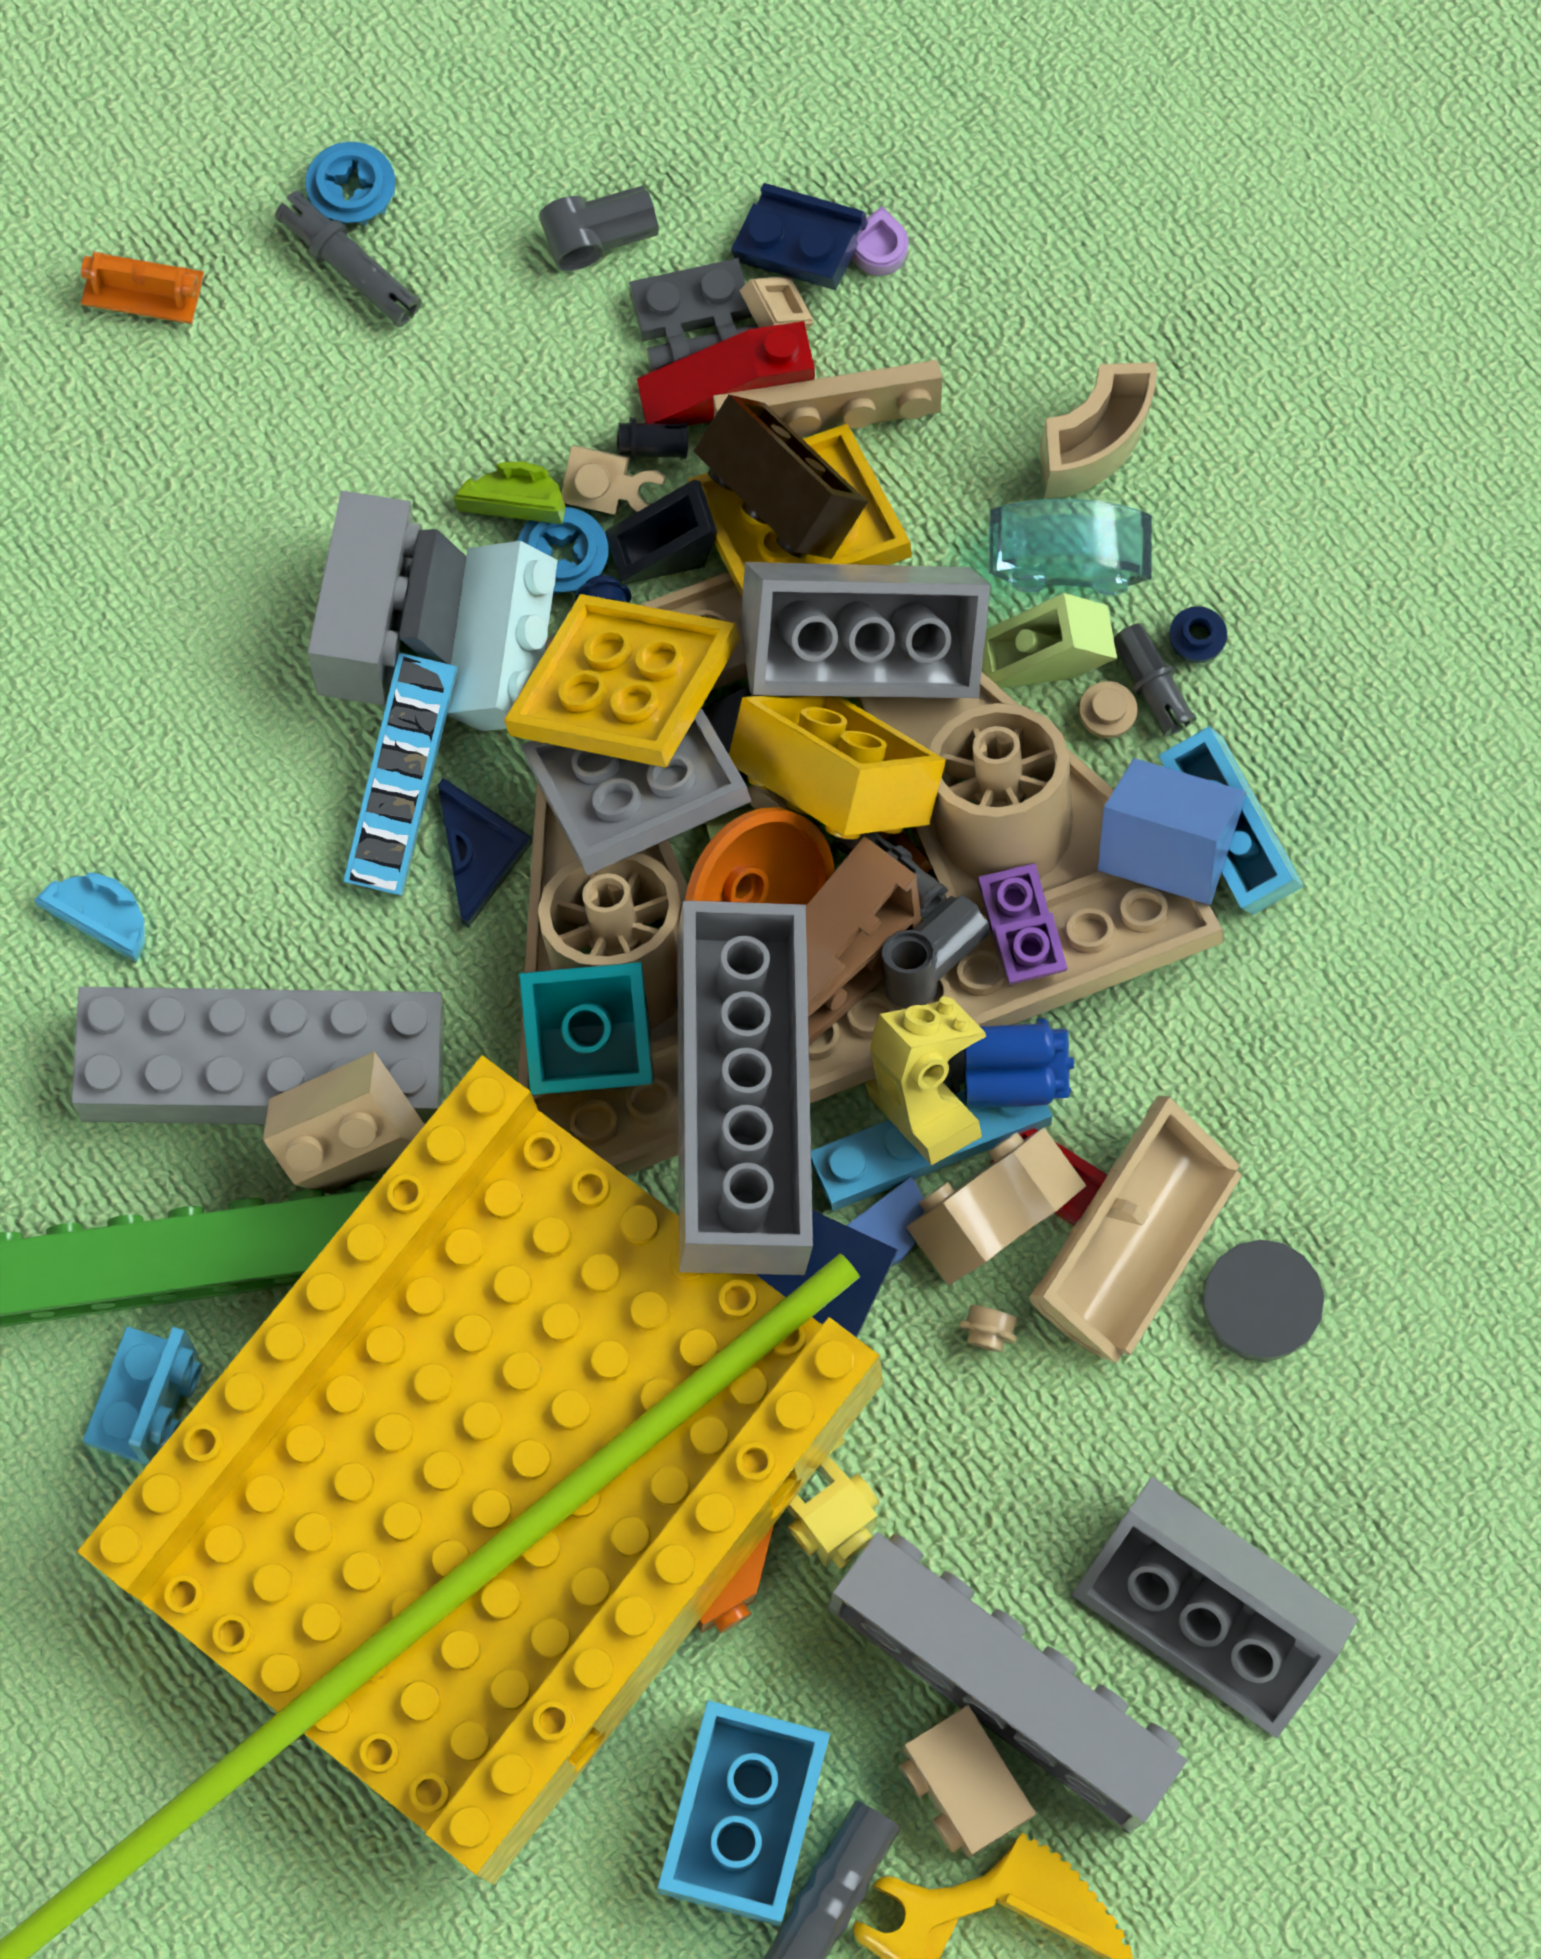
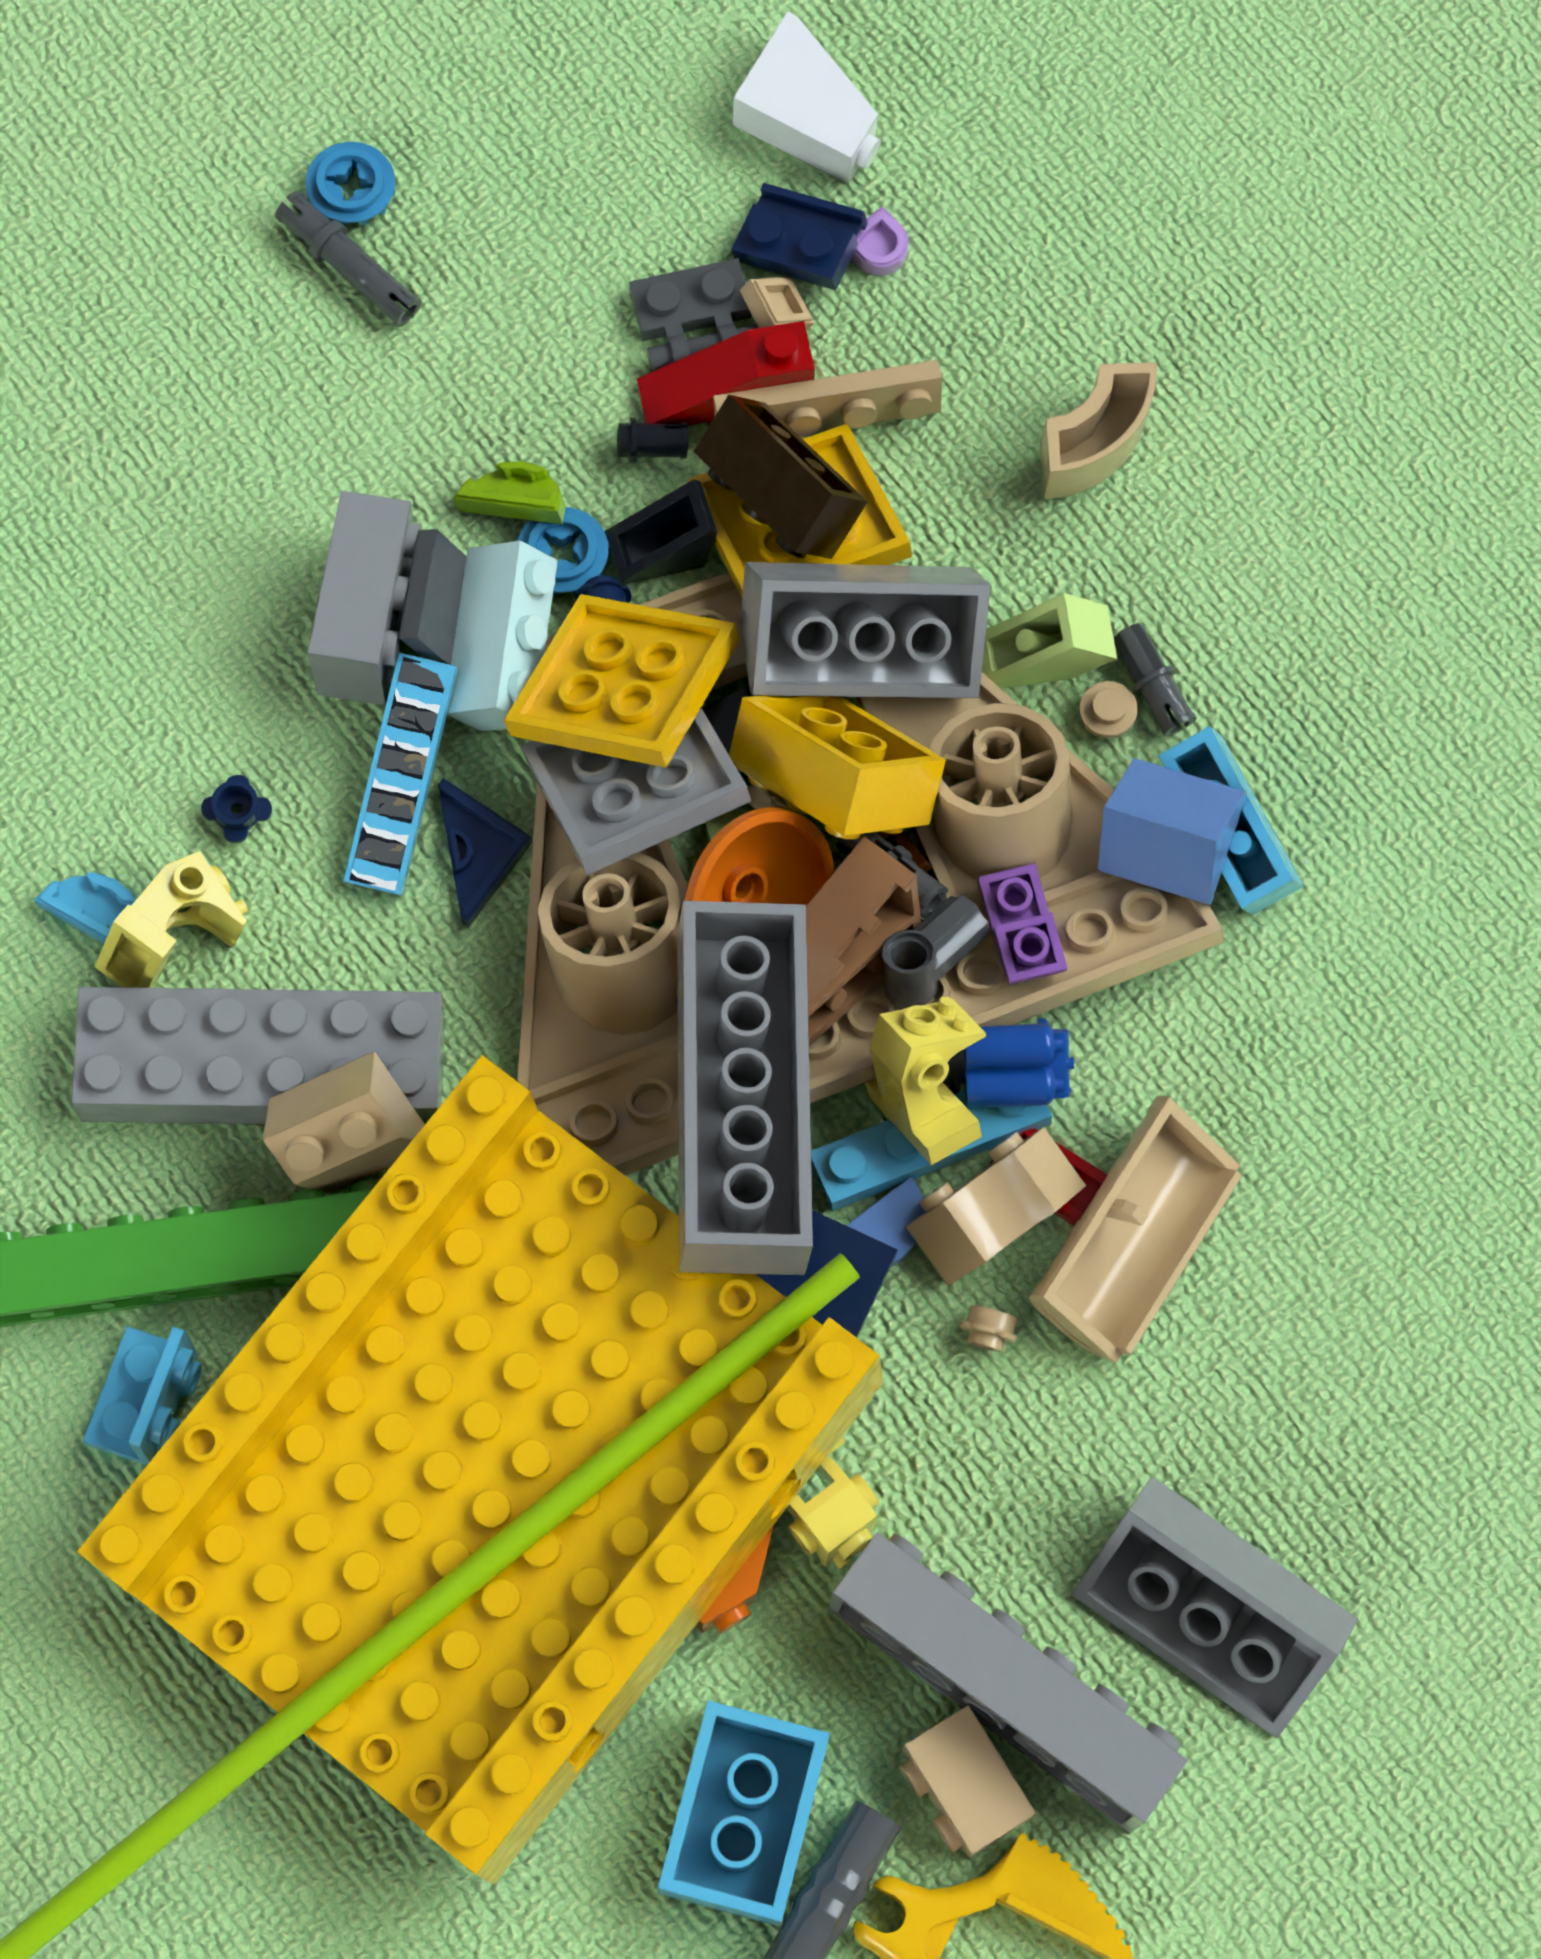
(139, 937): none -> light yellow tile
(141, 287): orange hinge -> none
(232, 792): none -> dark blue plate
(584, 230): dark grey piece -> none
(587, 1028): teal slope -> none
(600, 481): tan plate -> none
(807, 104): none -> white slope
(1070, 545): clear light blue brick -> none
(1193, 649): dark blue plate -> none
(1263, 1300): dark grey tile -> none

